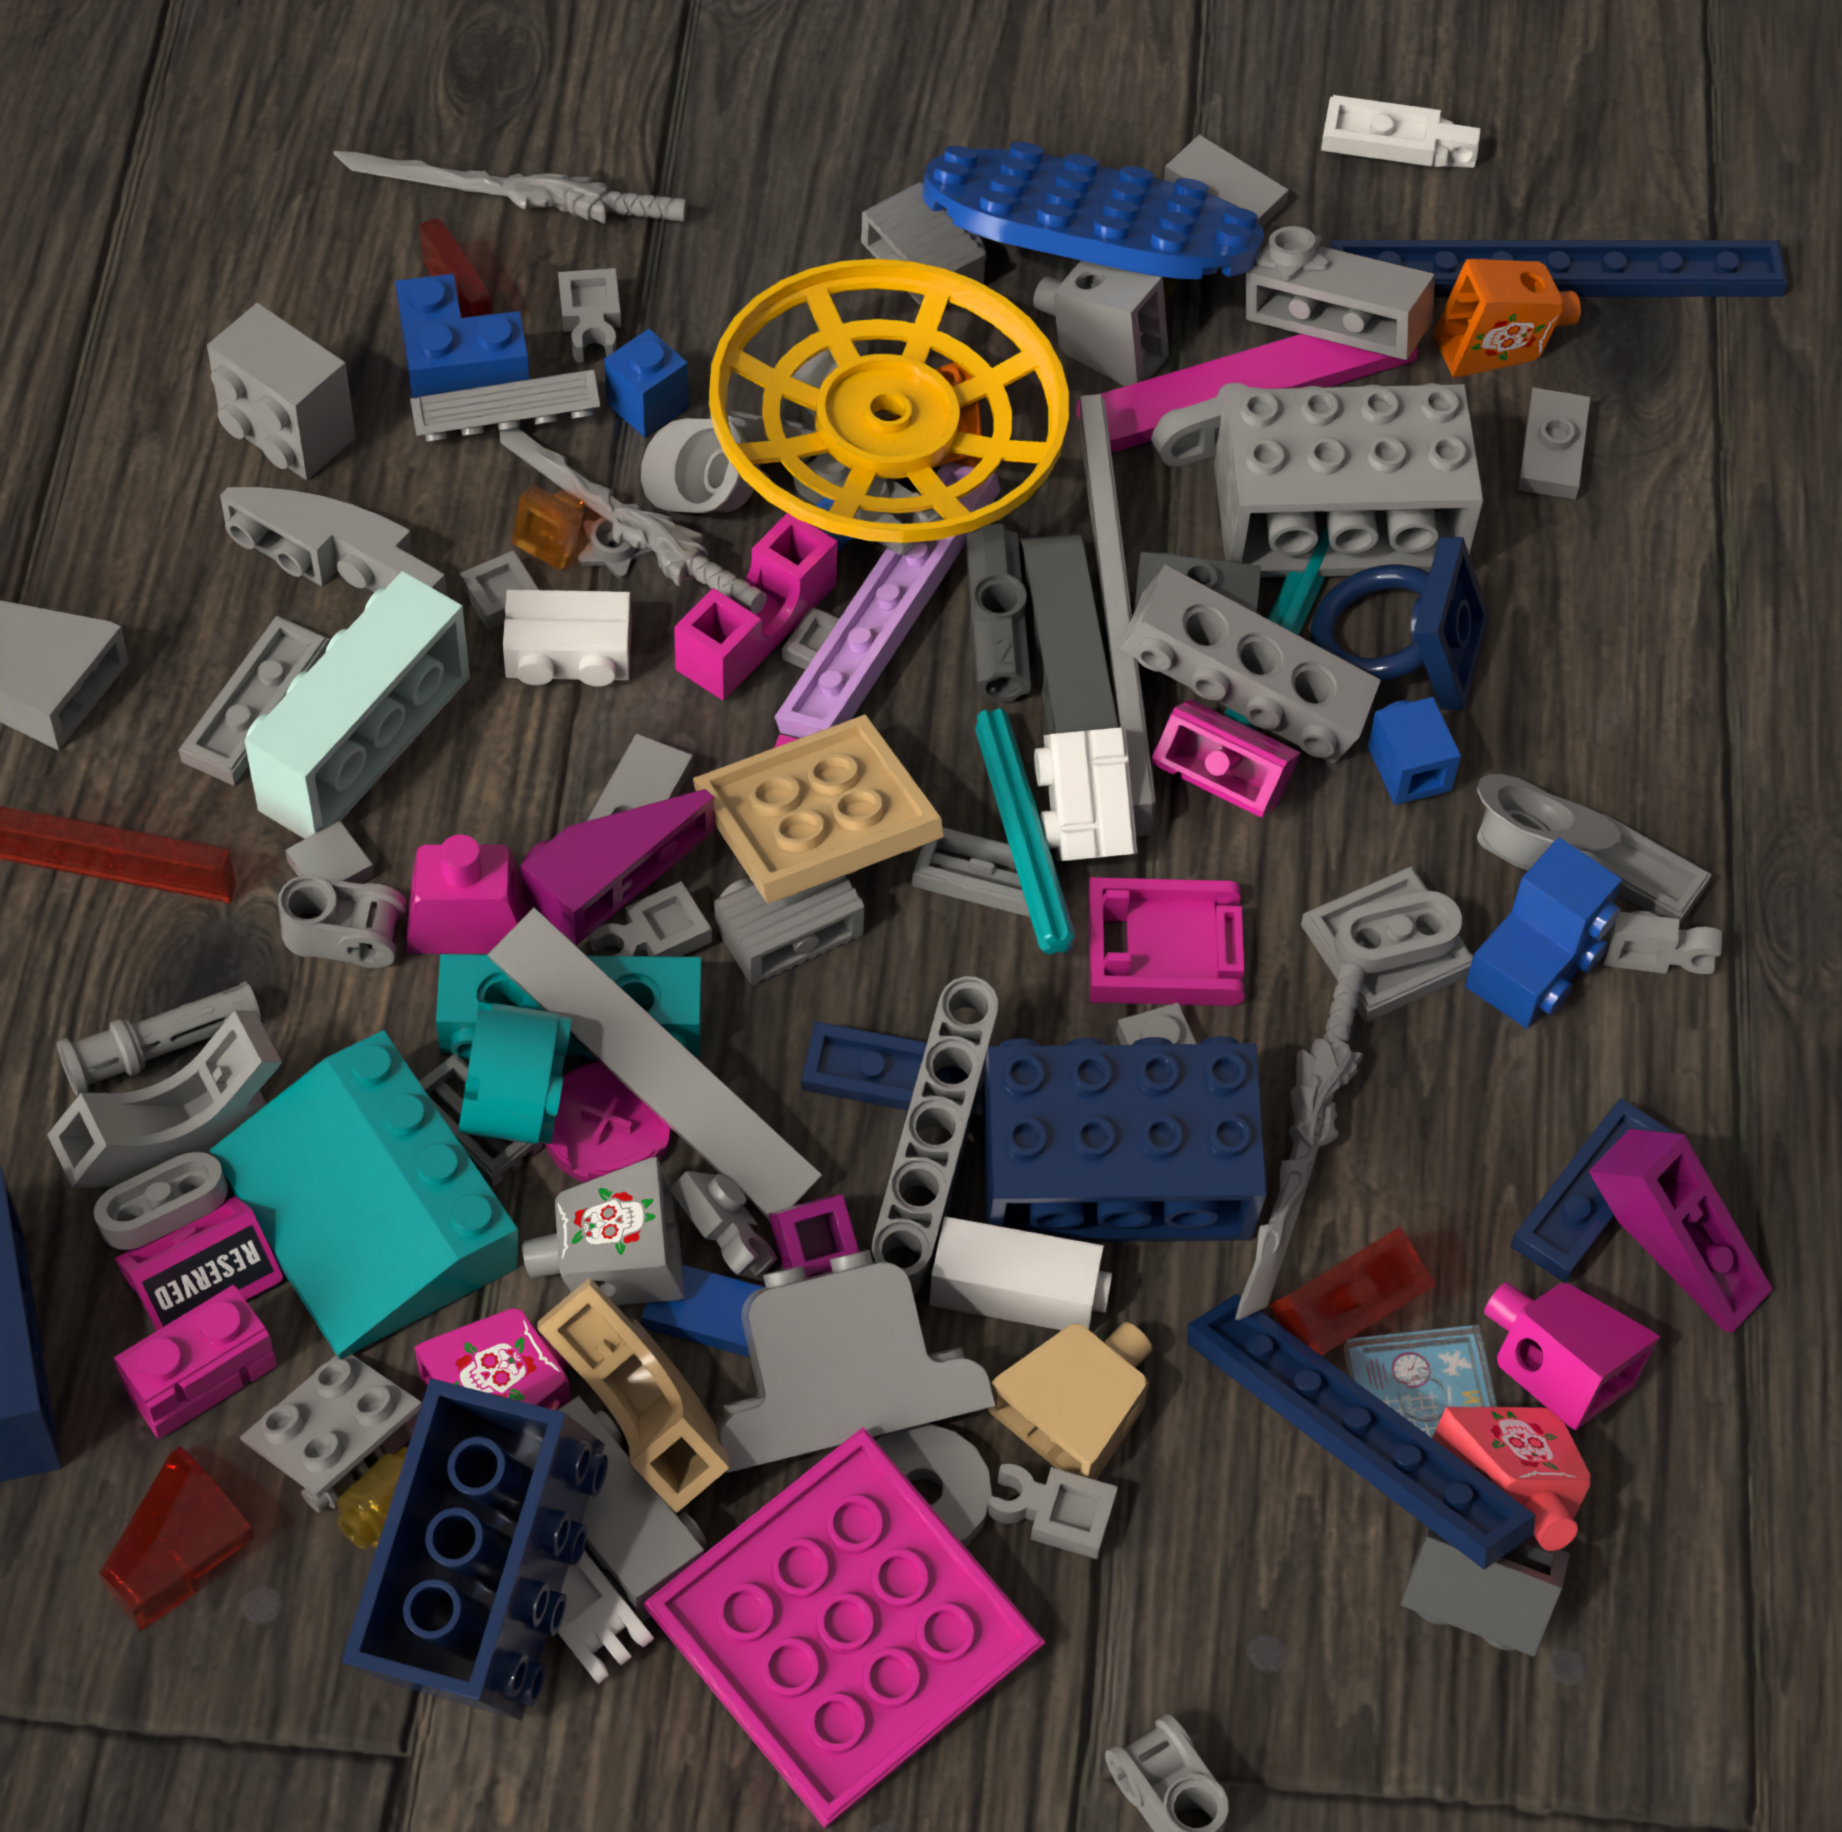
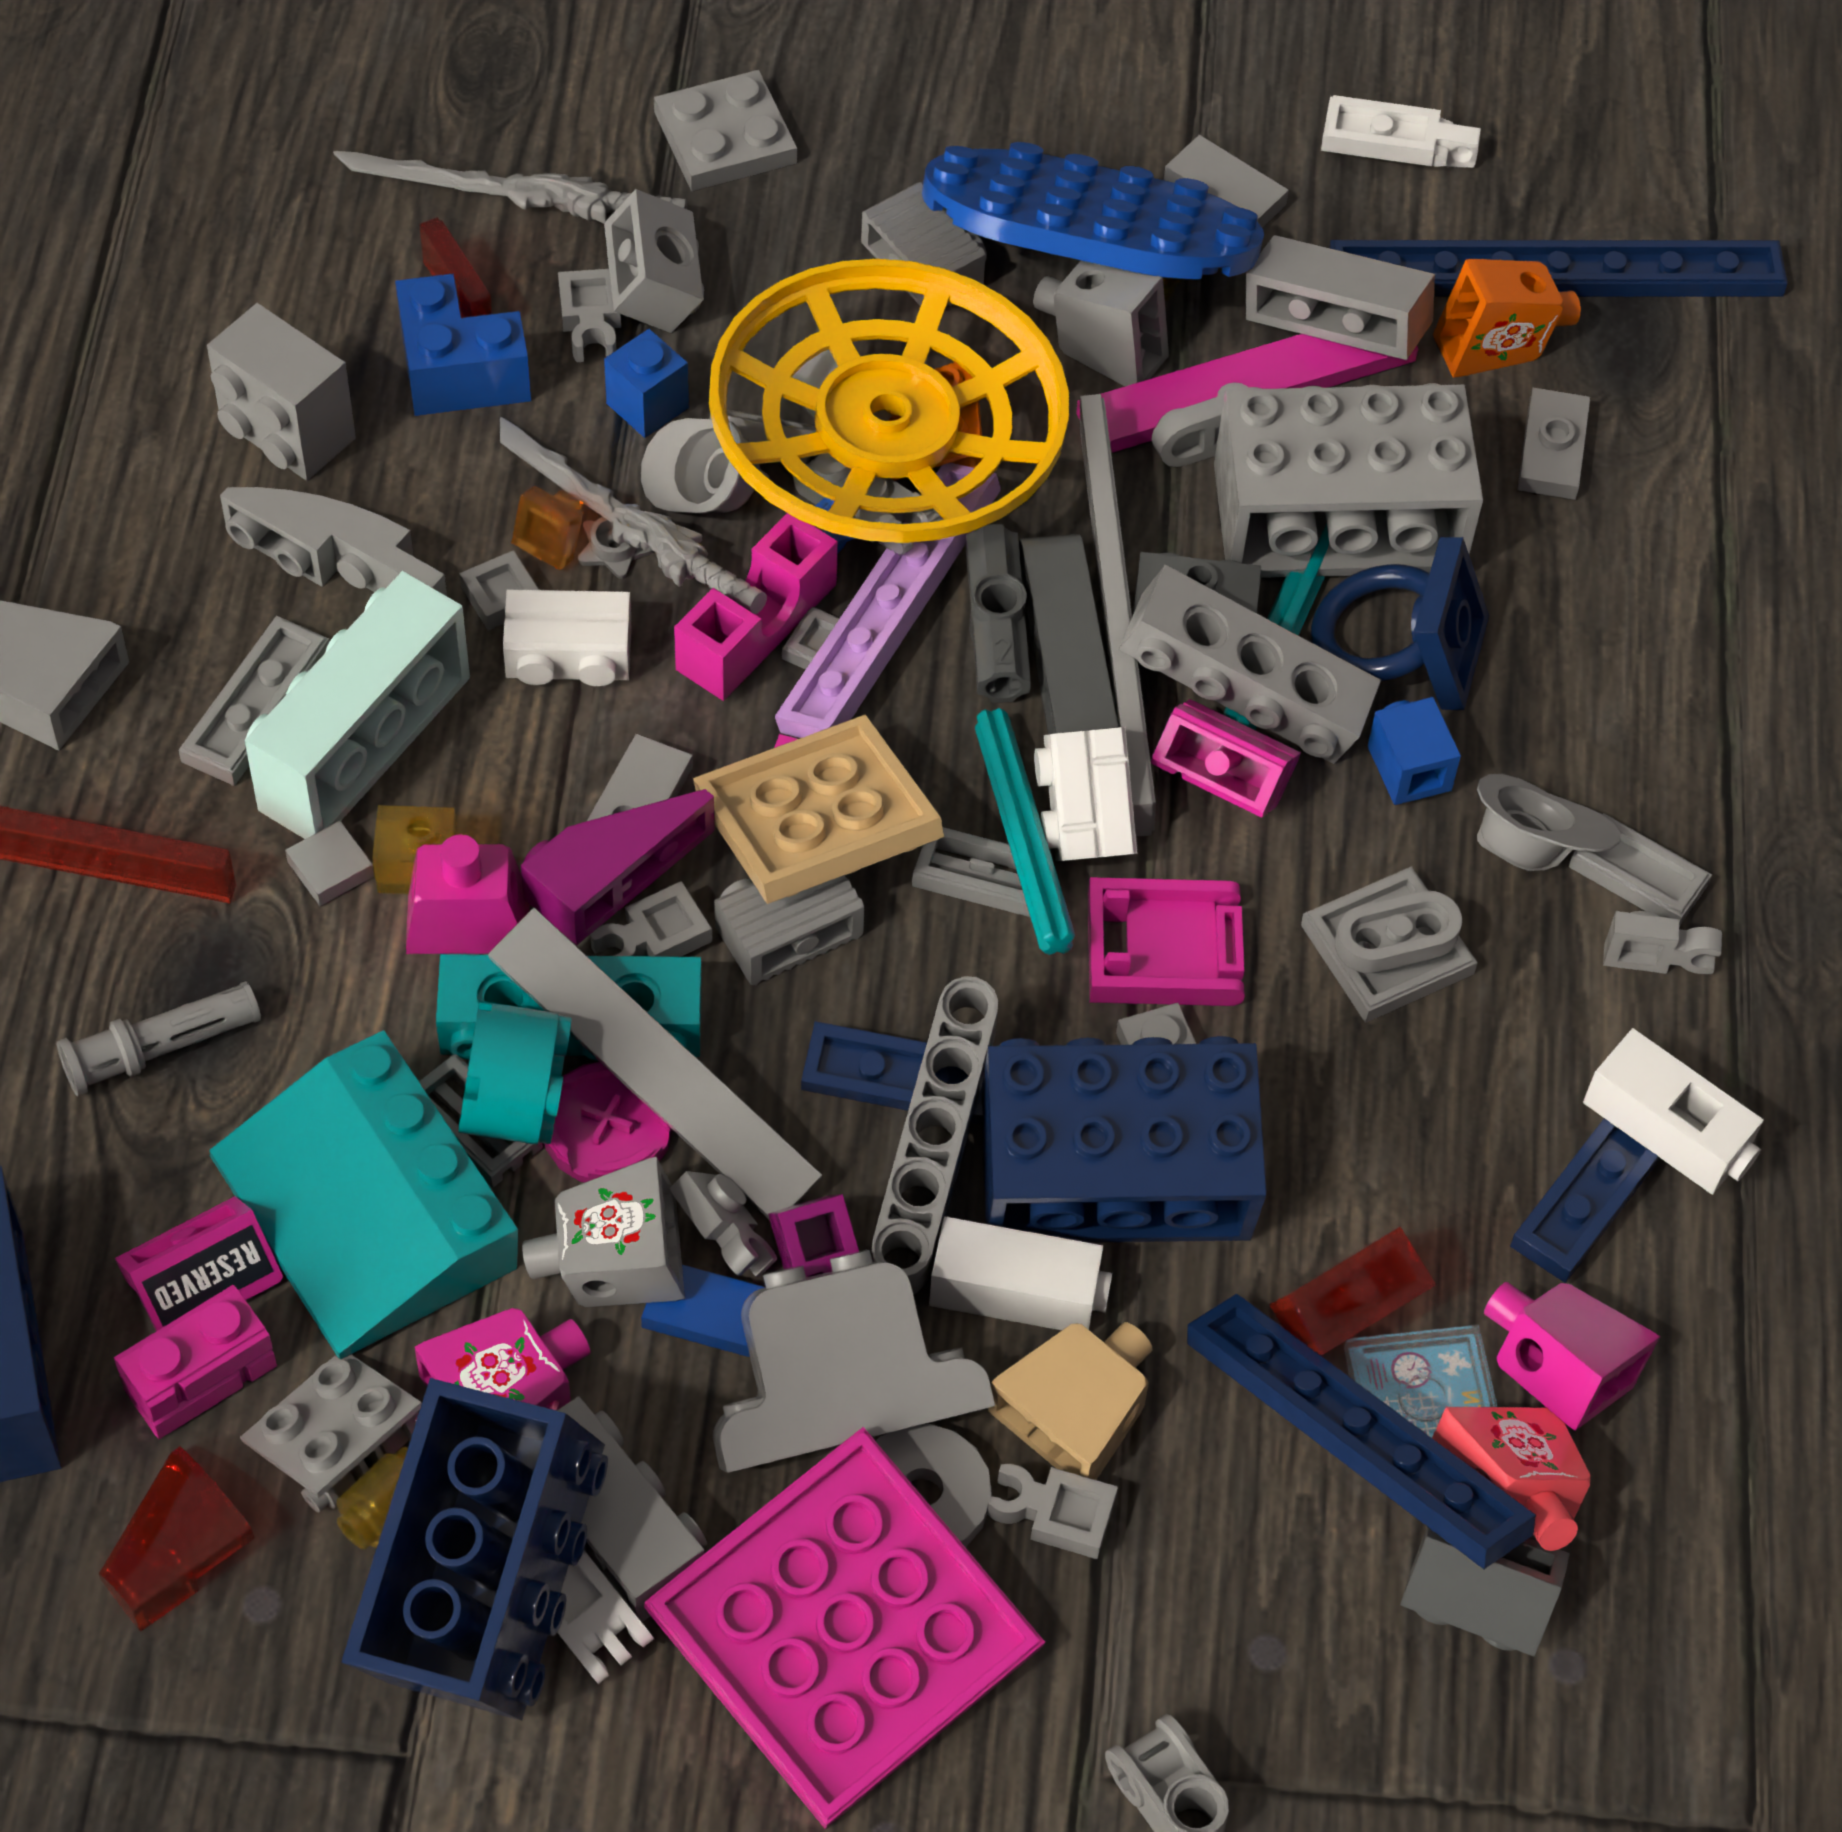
(124, 1134): light grey arch -> none
(160, 1200): light grey plate -> none
(345, 920): light grey piece -> none
(399, 835): none -> clear yellow brick
(505, 404): light grey piece -> none
(653, 261): none -> light grey brick
(658, 1411): tan arch -> none
(725, 130): none -> light grey plate
(1292, 251): light grey plate -> none
(1314, 1113): light grey sword -> none
(1548, 936): blue brick -> none
(1674, 1112): none -> white brick
(1681, 1222): magenta slope -> none

